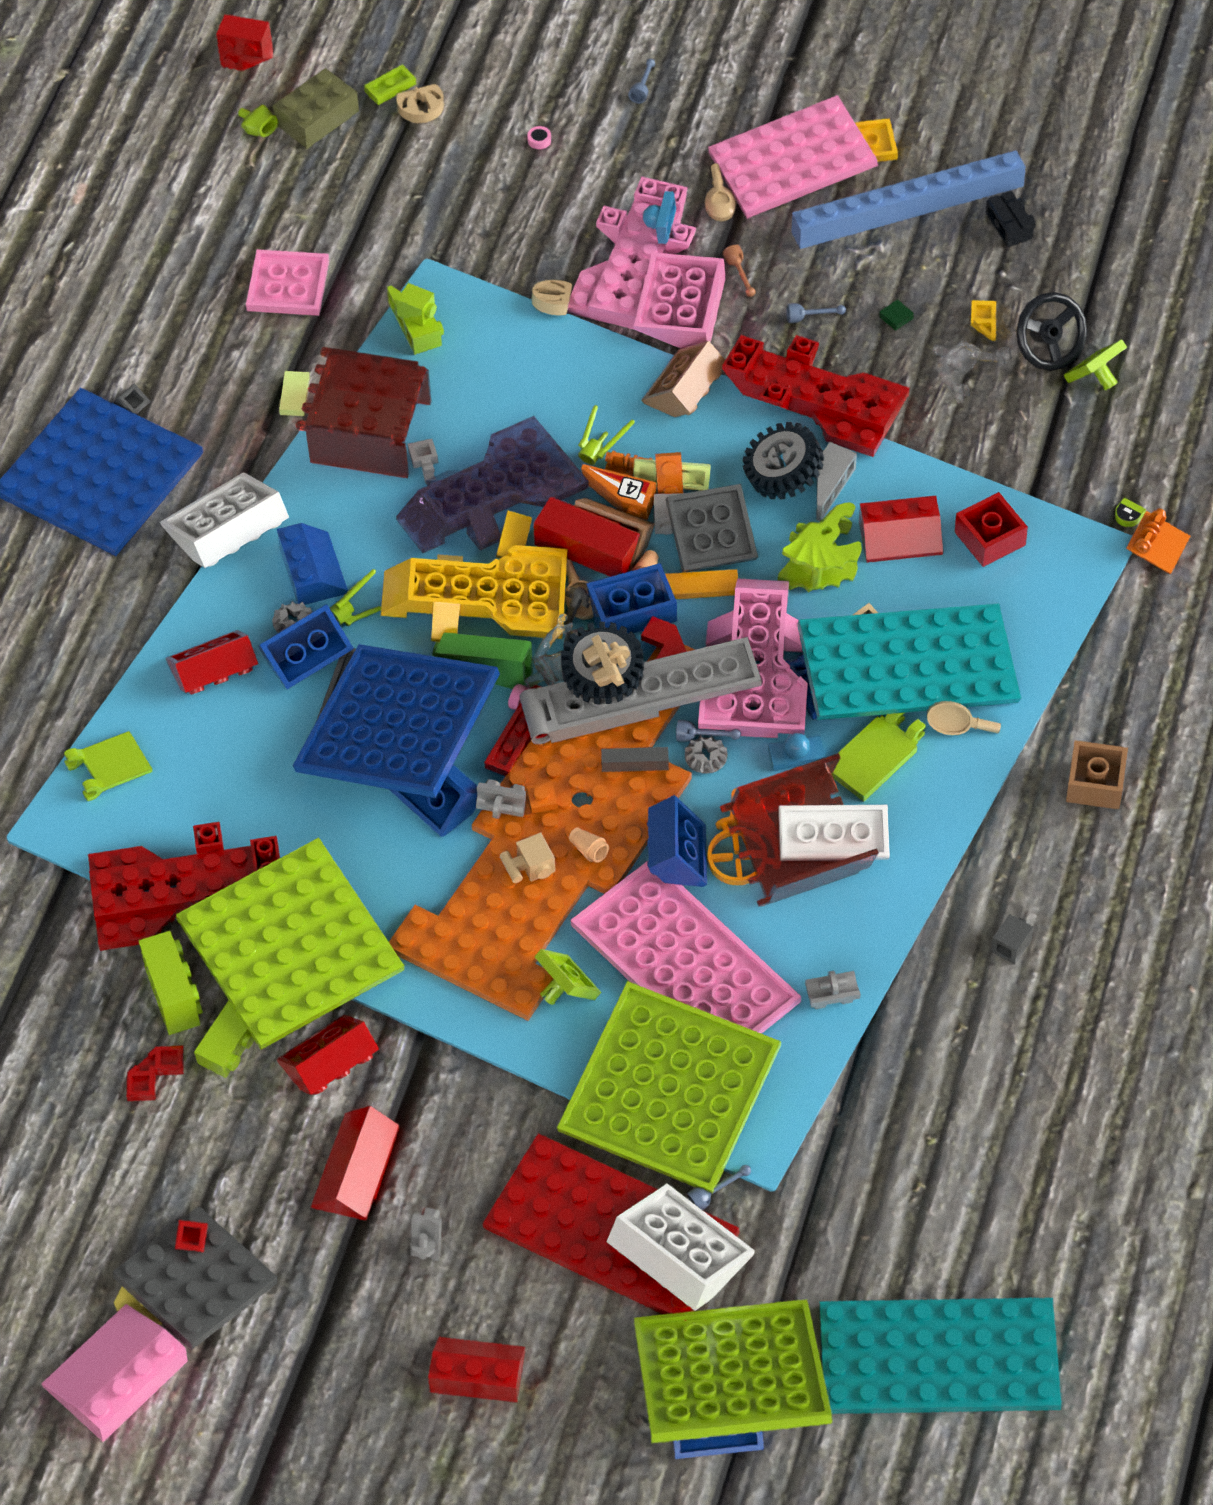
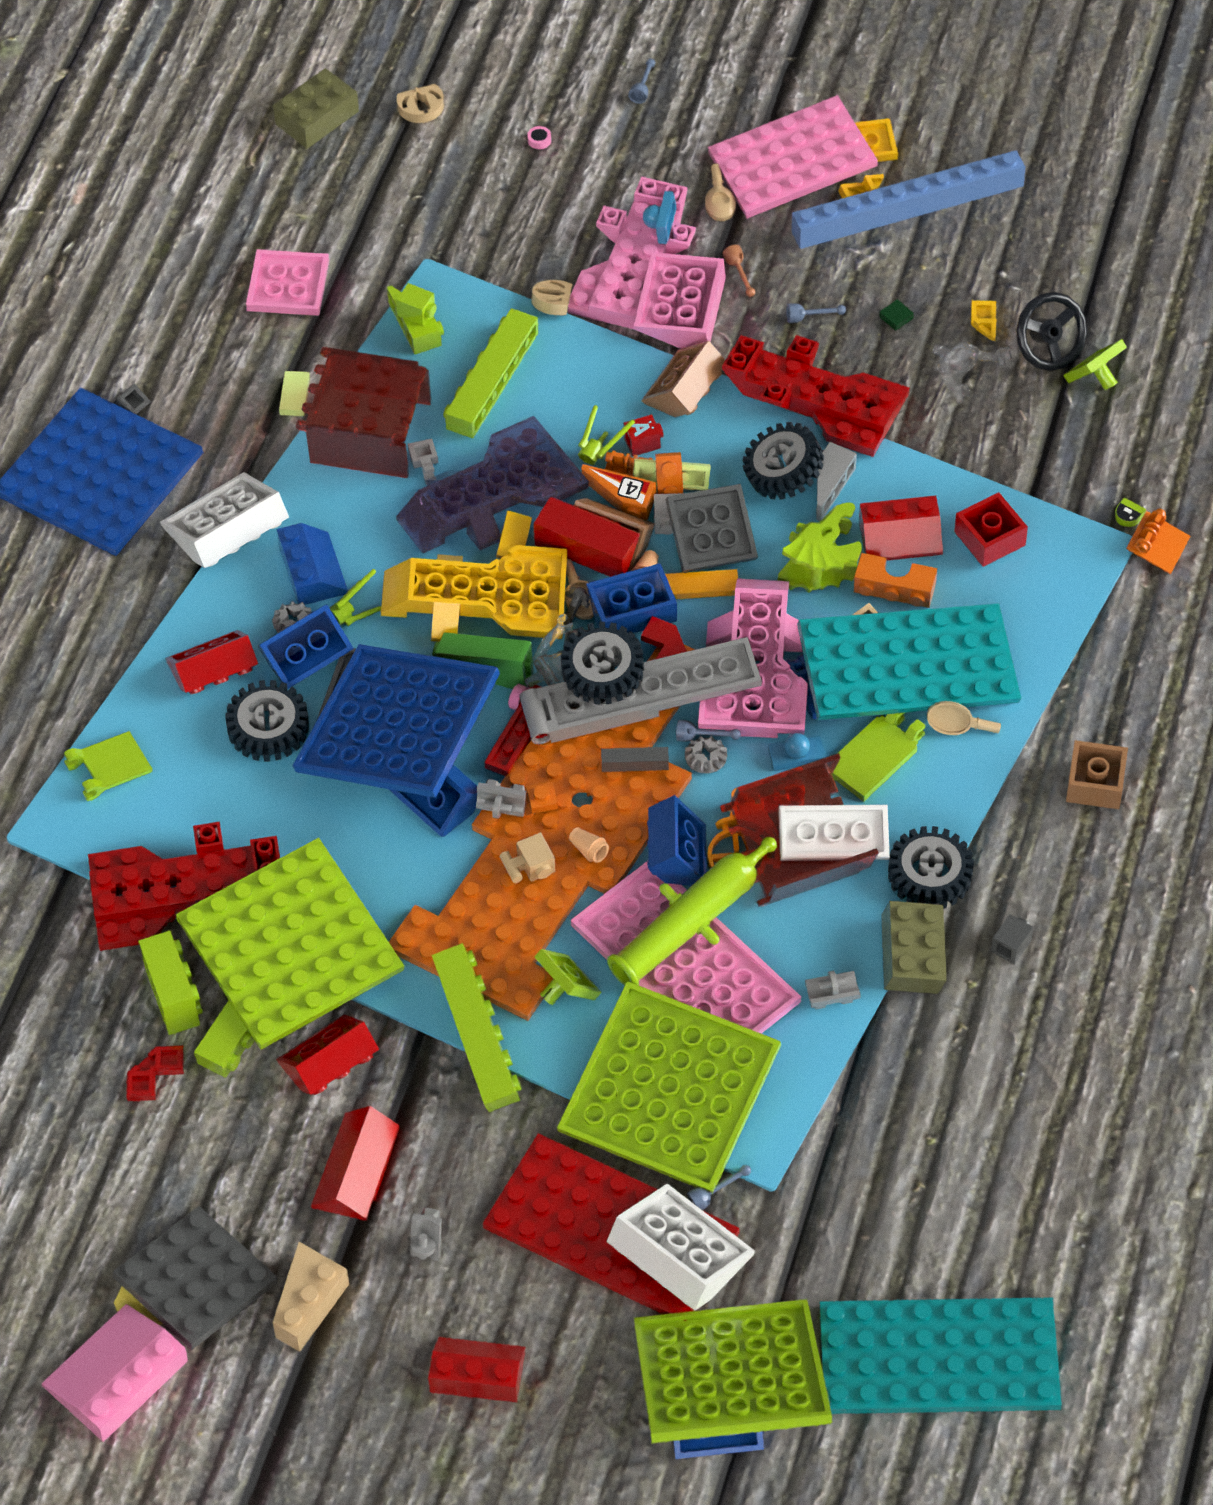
(191, 1236): red slope -> none
(243, 42): red slope -> none
(247, 720): none -> wheel
(259, 121): lime piece -> none
(308, 1296): none -> tan wedge
(390, 84): lime plate -> none
(476, 1028): none -> lime brick
(491, 373): none -> lime brick
(601, 653): tan hips -> none
(643, 435): none -> red brick
(689, 914): none -> lime piece
(869, 183): none -> yellow slope
(913, 588): none -> orange arch
(913, 947): none -> olive brick
(932, 851): none -> wheel
(1010, 218): black brick -> none

